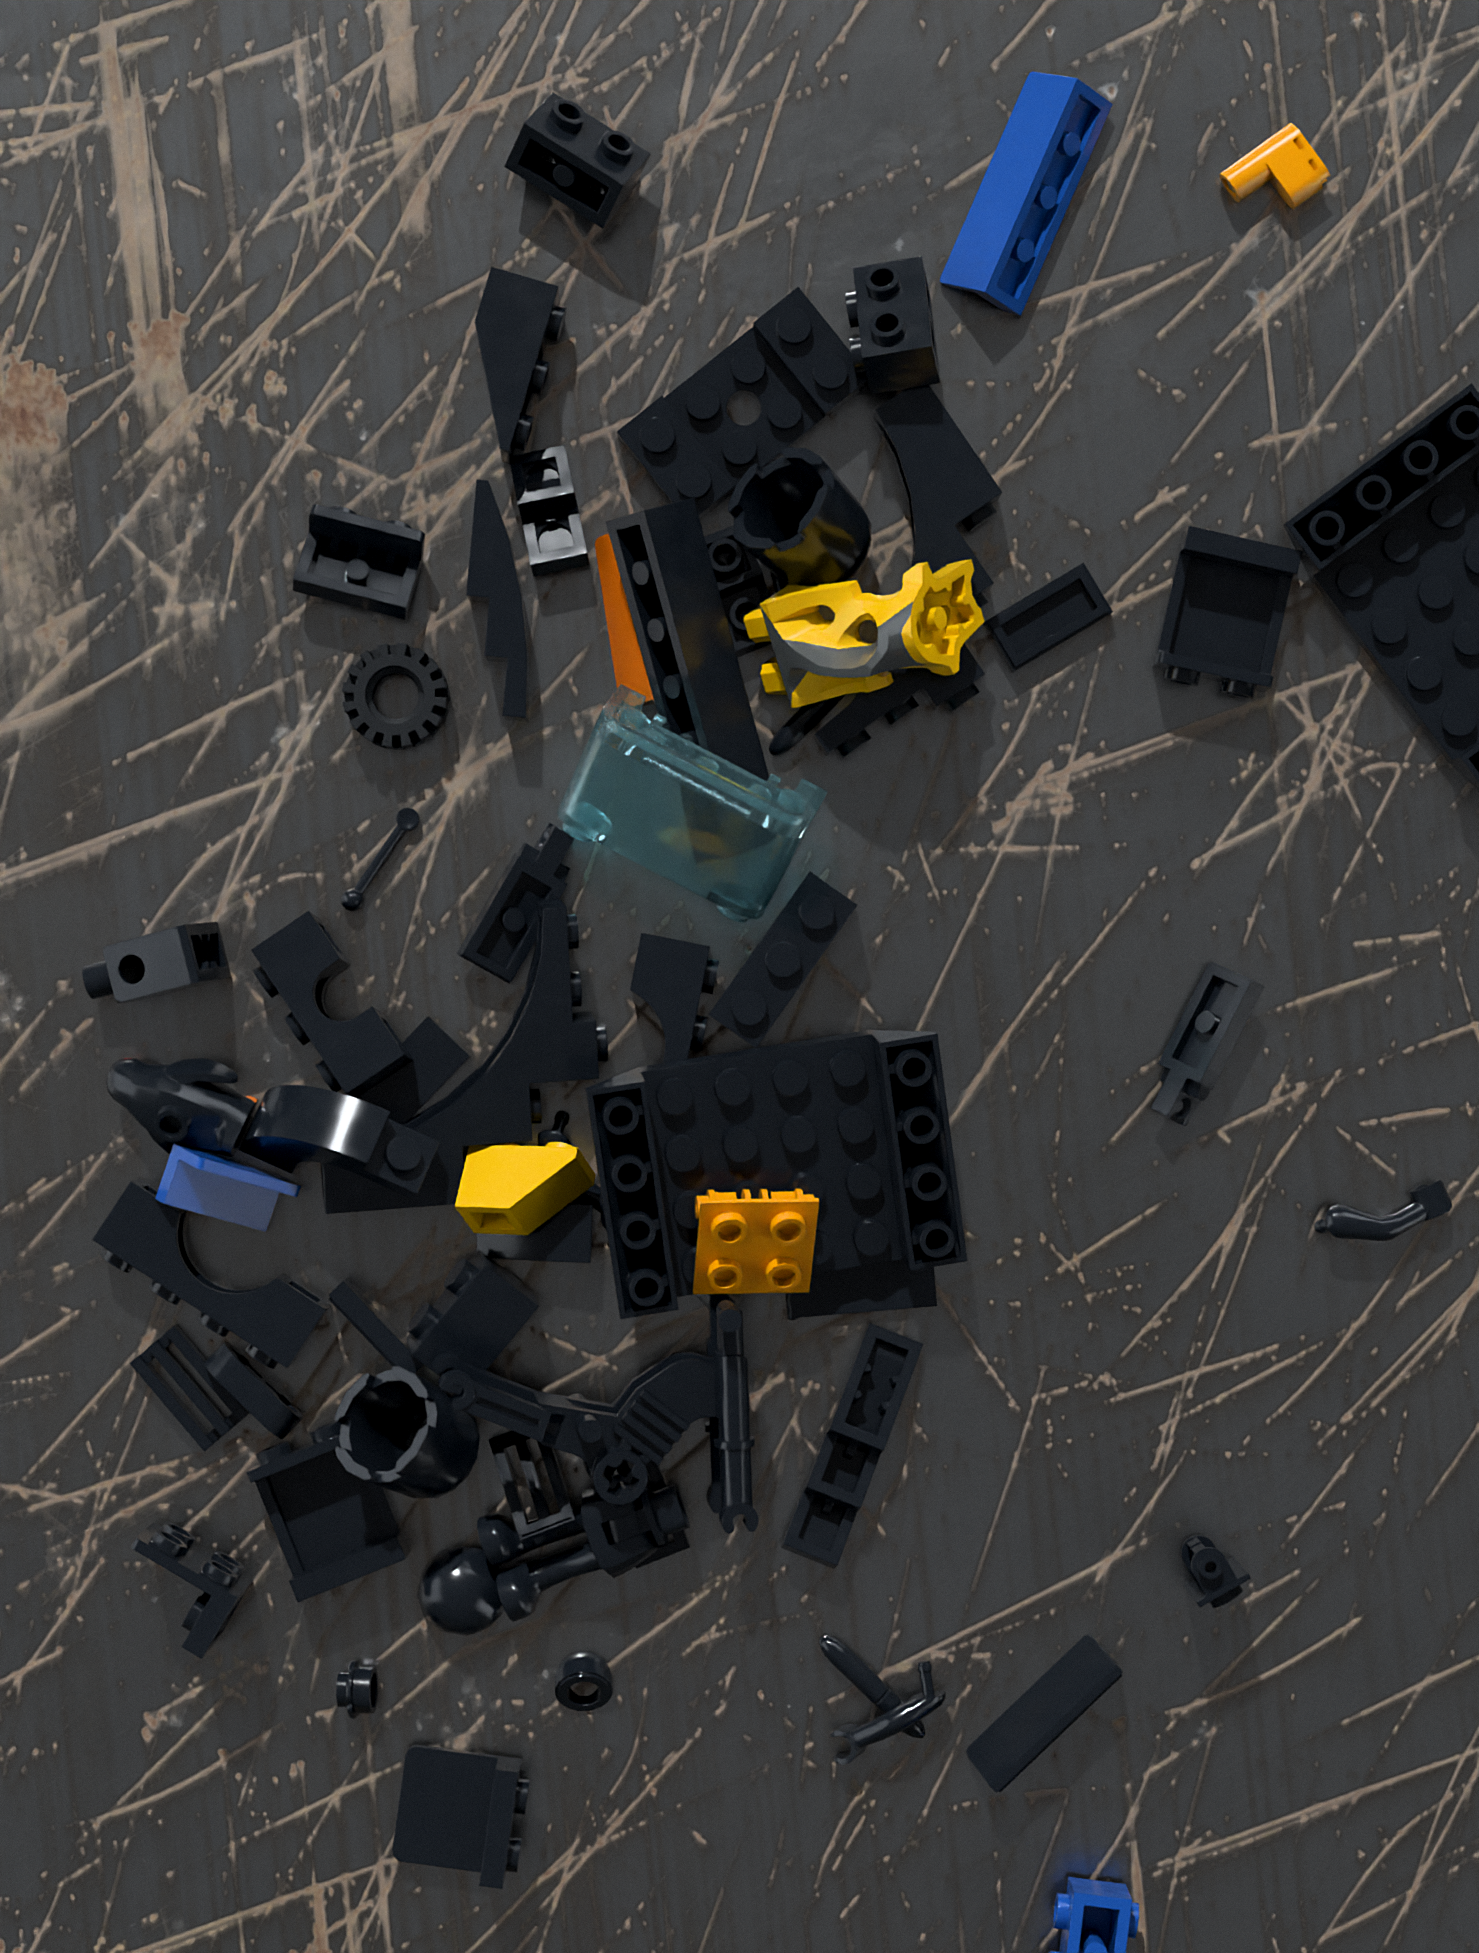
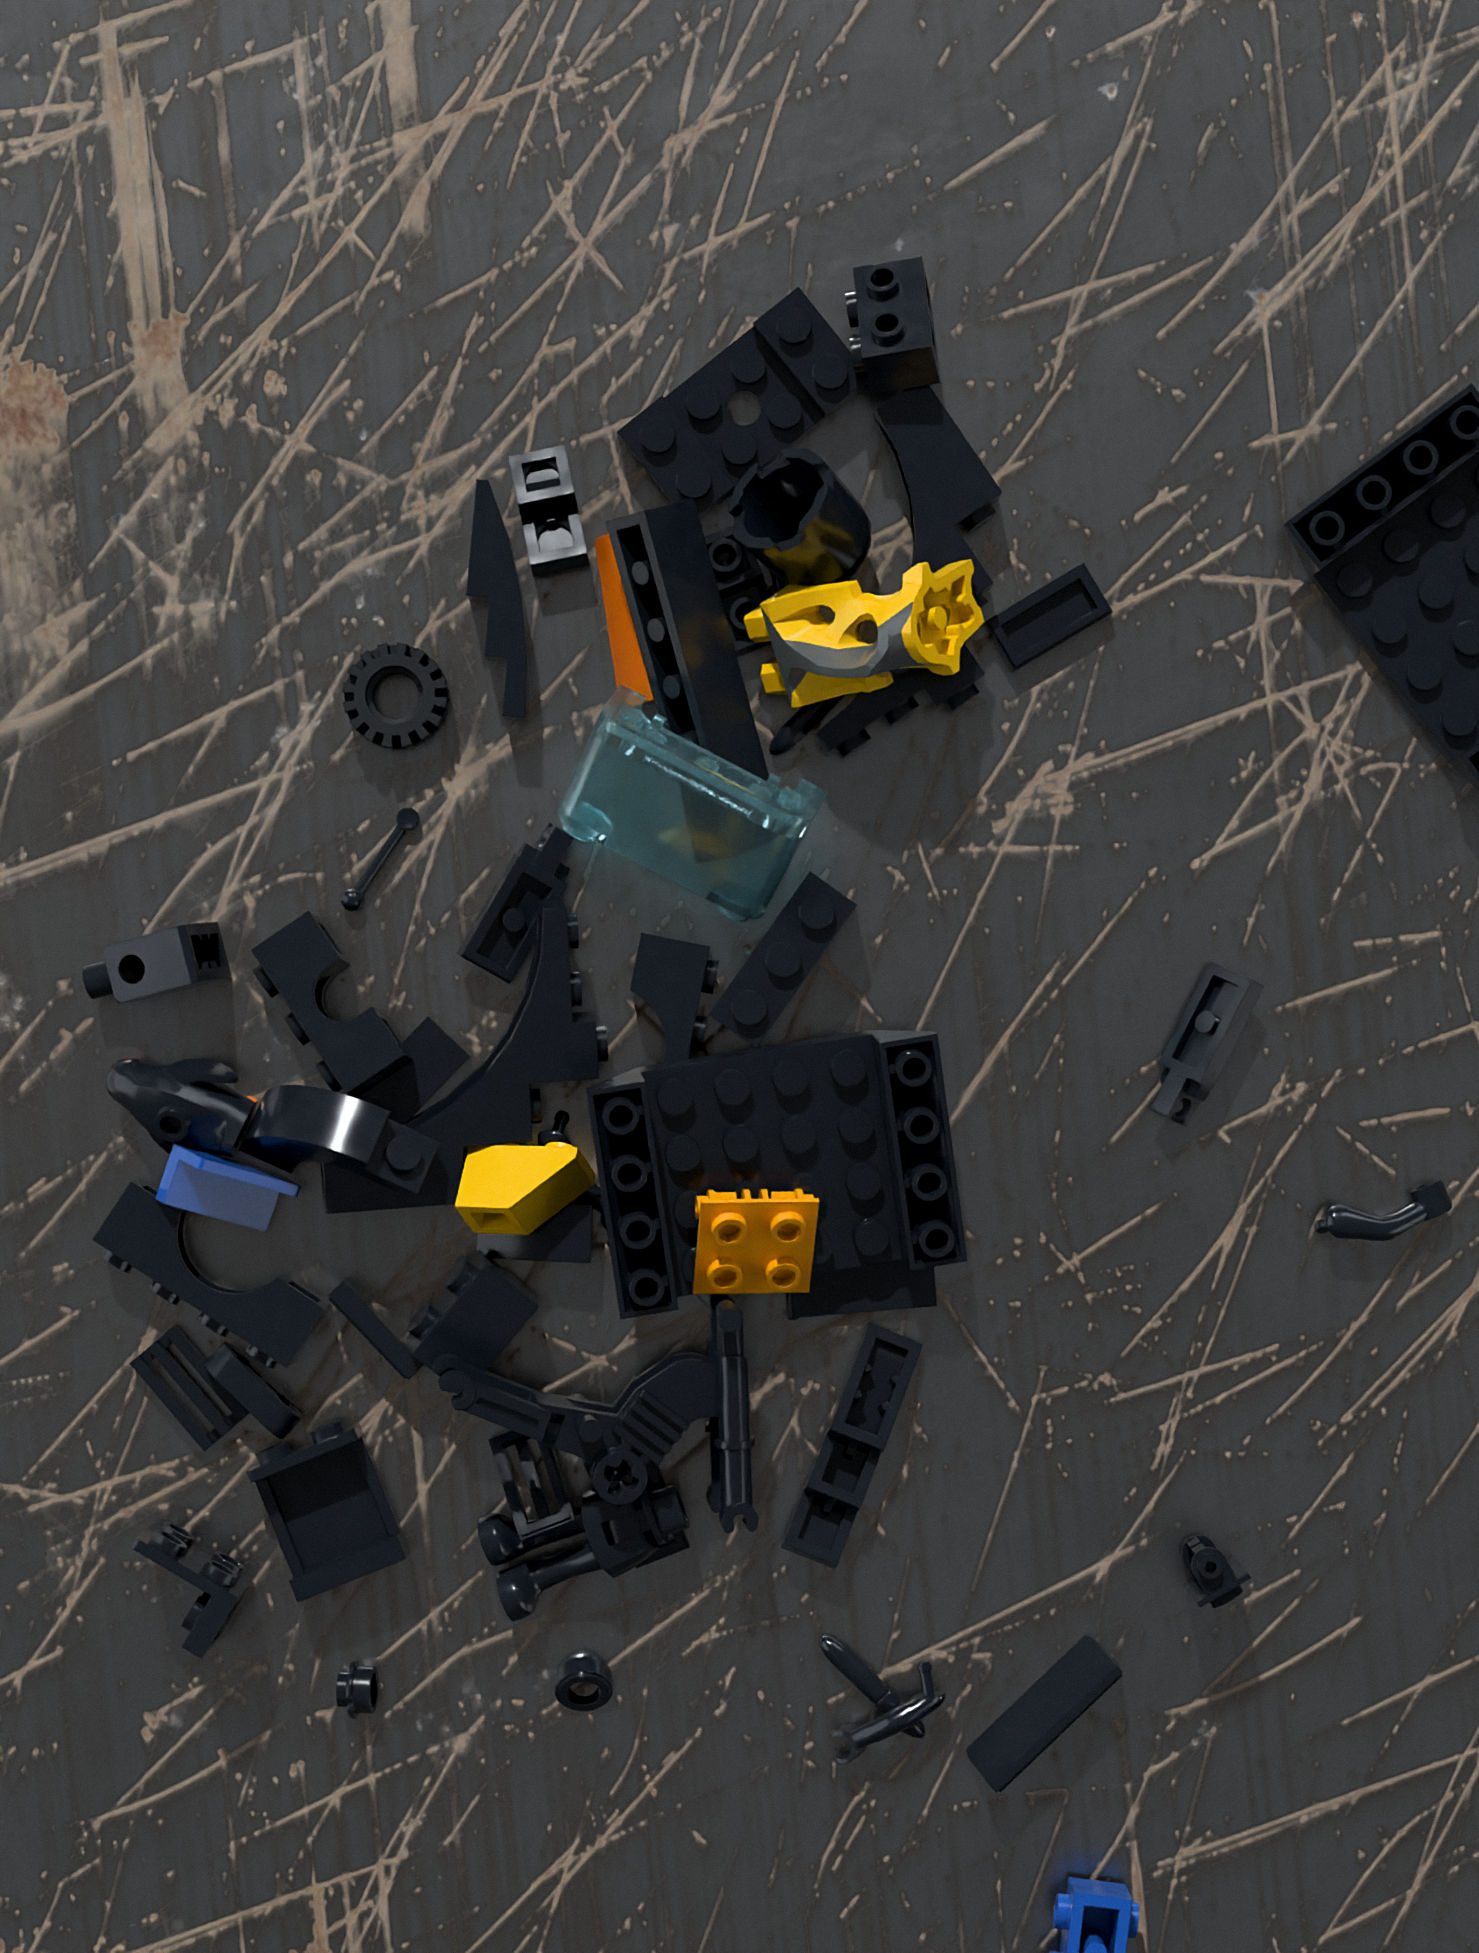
(360, 561): black bracket -> none
(405, 1435): black cylinder -> none
(460, 1591): black hair -> none
(460, 1812): black bracket -> none
(512, 334): black slope -> none
(577, 159): black brick -> none
(1026, 190): blue panel -> none
(1225, 611): black panel -> none
(1284, 161): light orange piece -> none

